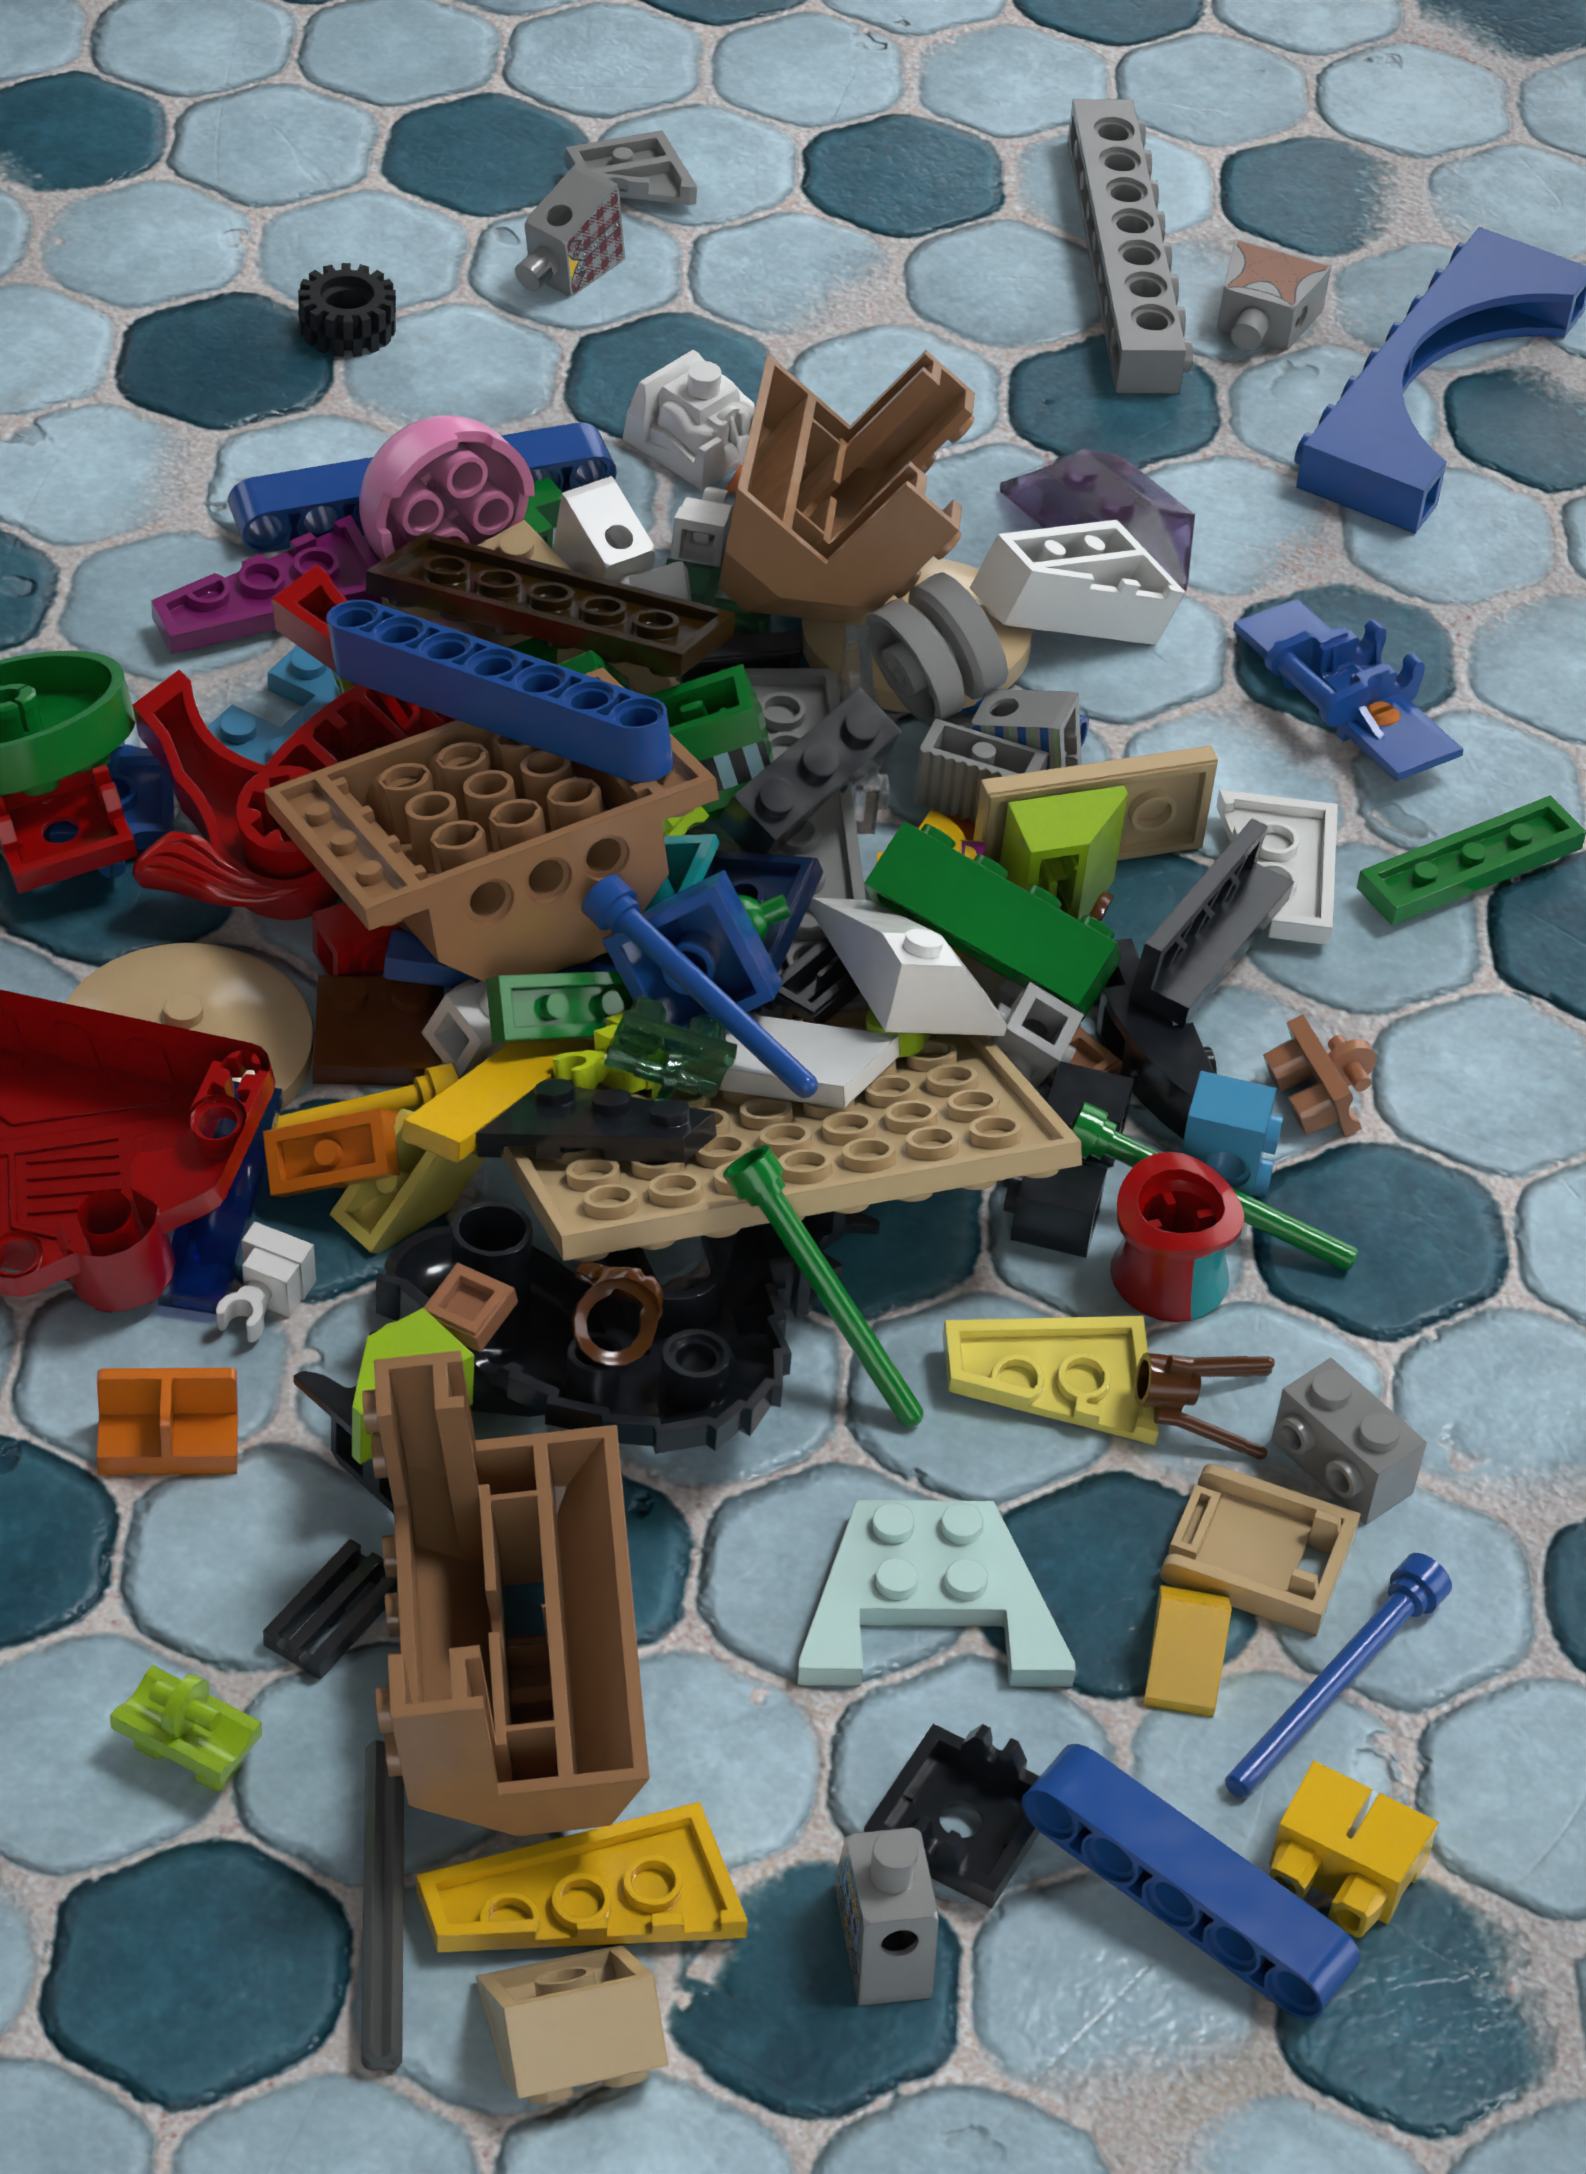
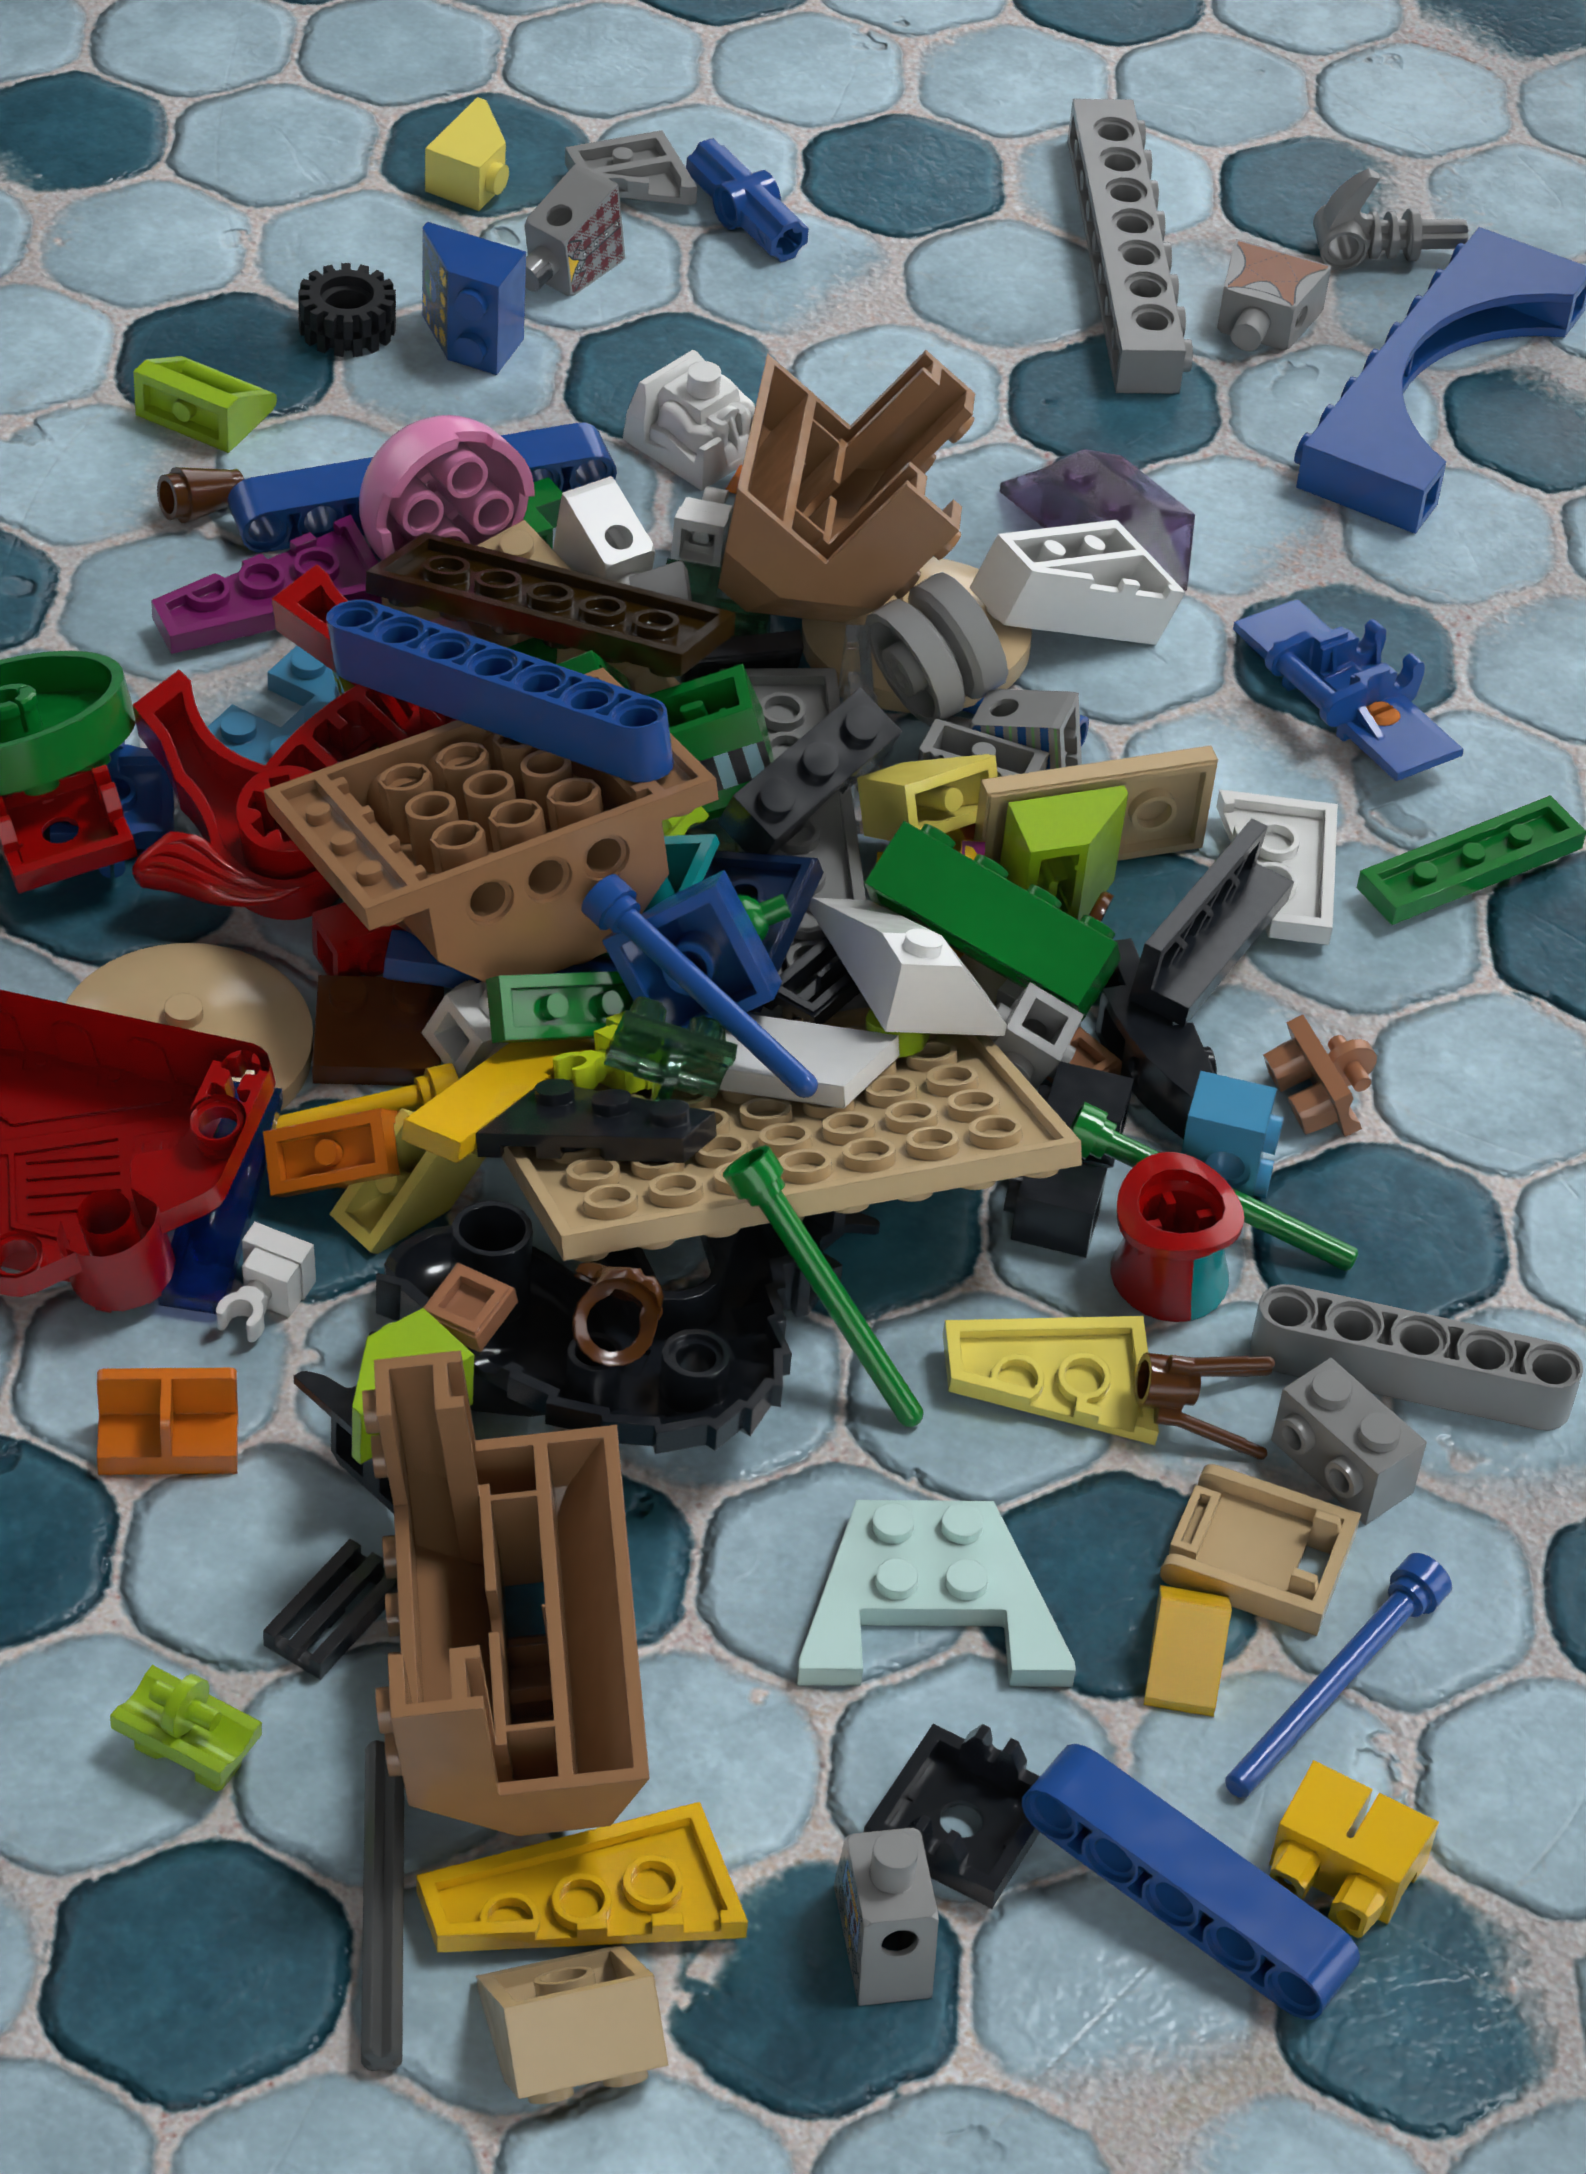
(195, 492): none -> reddish brown cone
(199, 401): none -> lime tile
(468, 159): none -> light yellow slope
(473, 297): none -> blue slope
(747, 200): none -> blue piece
(923, 793): none -> light yellow slope
(1348, 234): none -> light grey piece
(1419, 1356): none -> light grey beam

